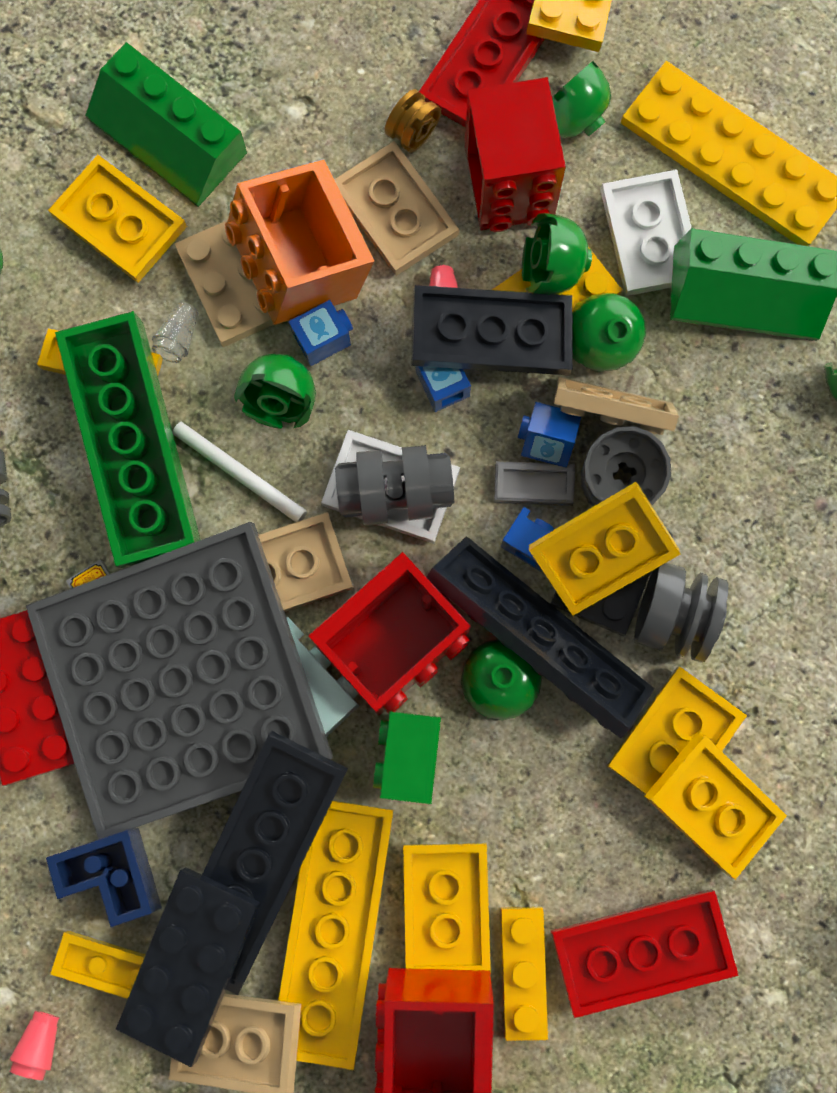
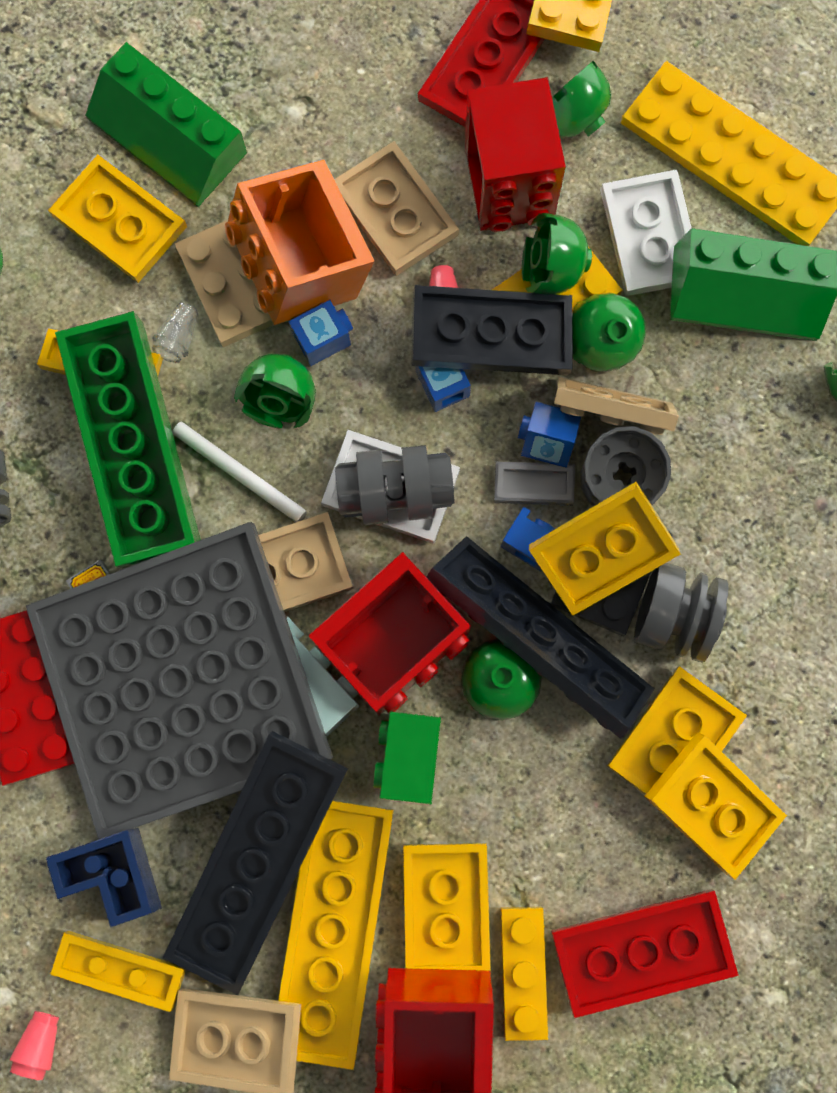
(188, 966): black plate -> none
(412, 120): pearl gold wheel -> none

